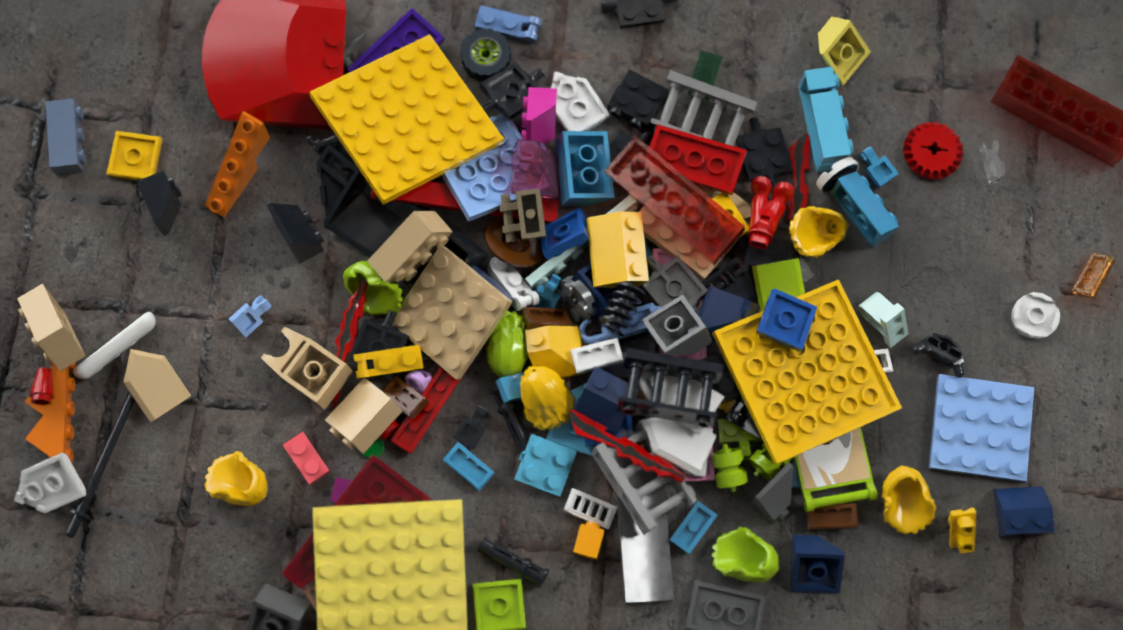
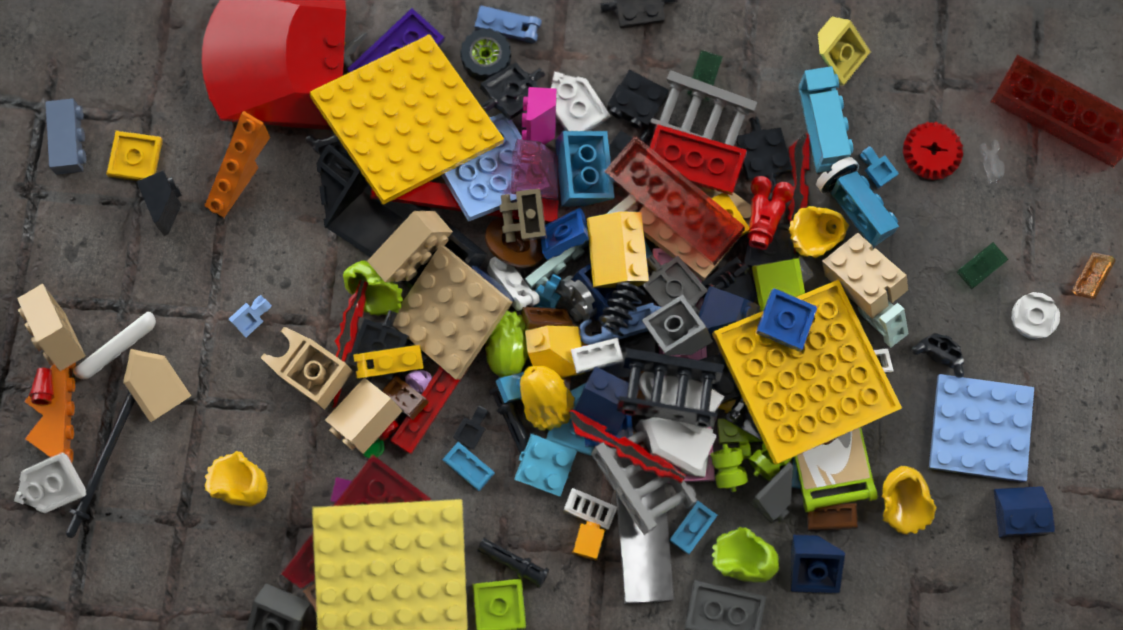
(297, 230): black slope -> none
(306, 458): coral plate -> none
(865, 275): none -> tan piece
(962, 530): yellow hips -> none
(982, 265): none -> clear green plate

